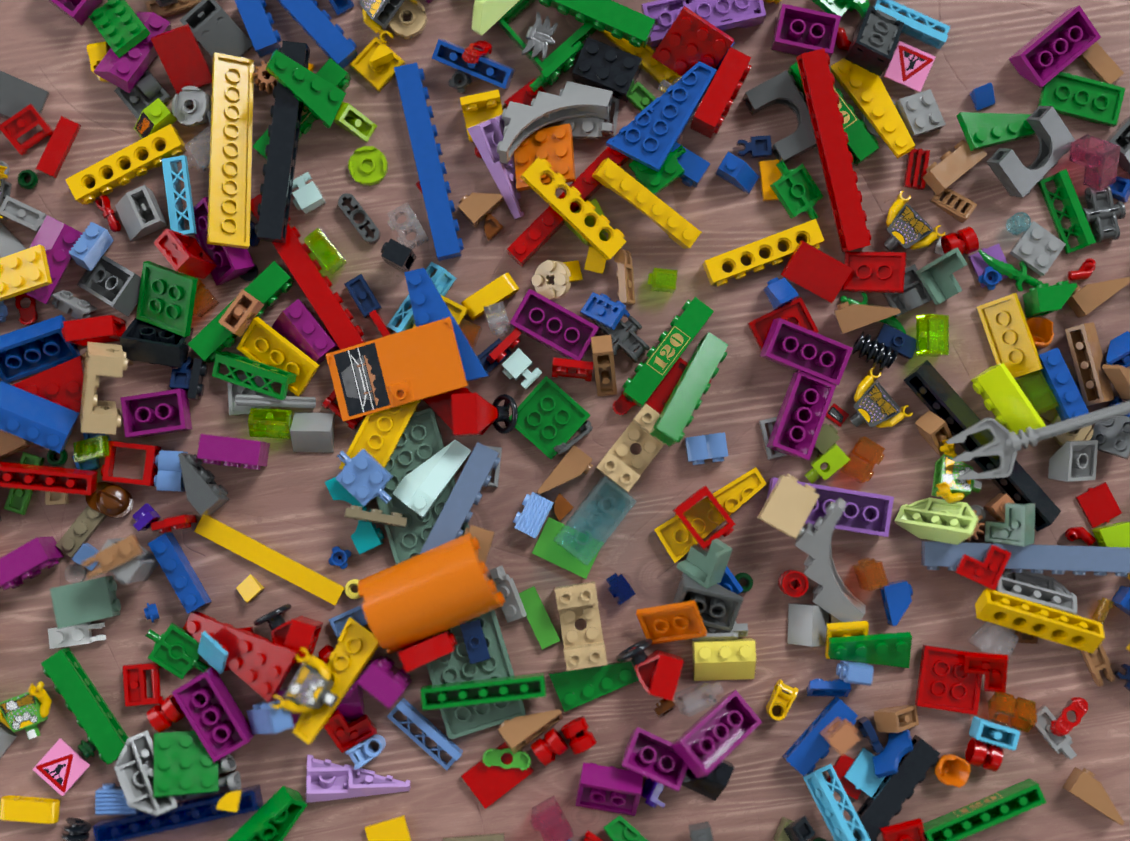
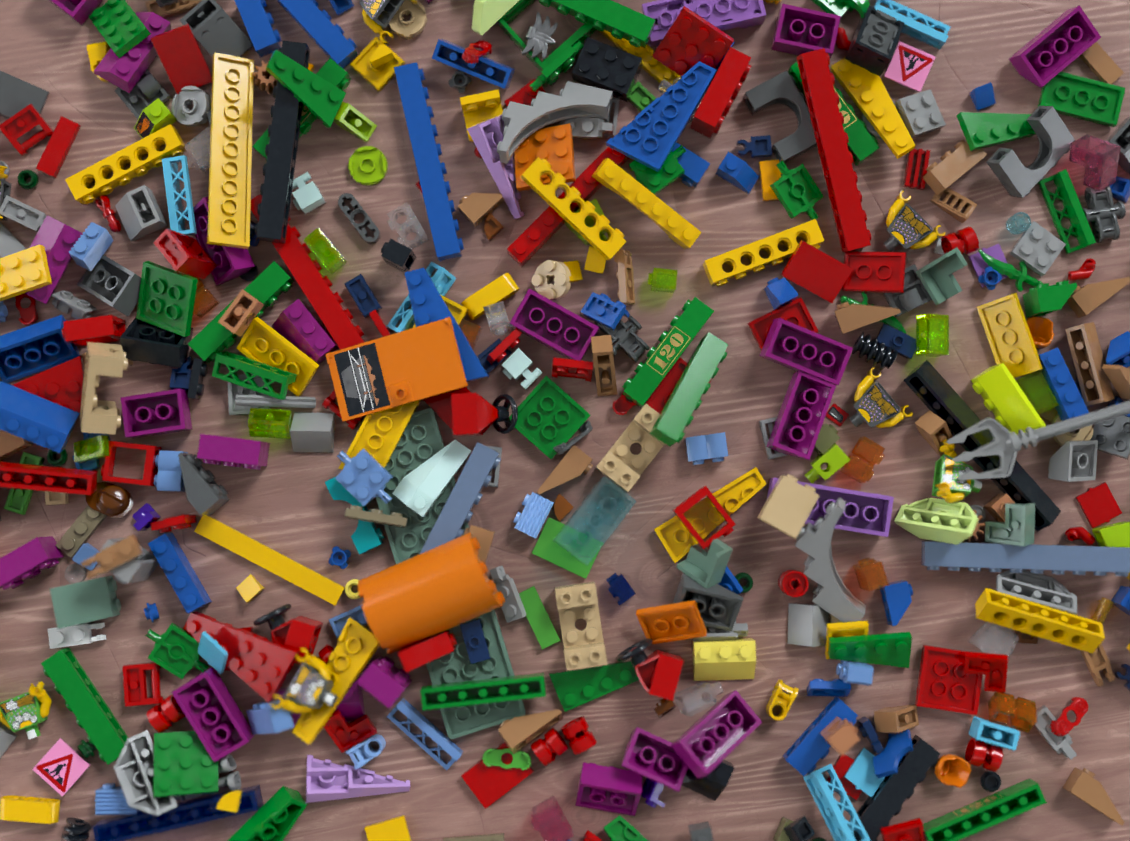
(986, 572): red plate -> none
(990, 781): none -> black plate

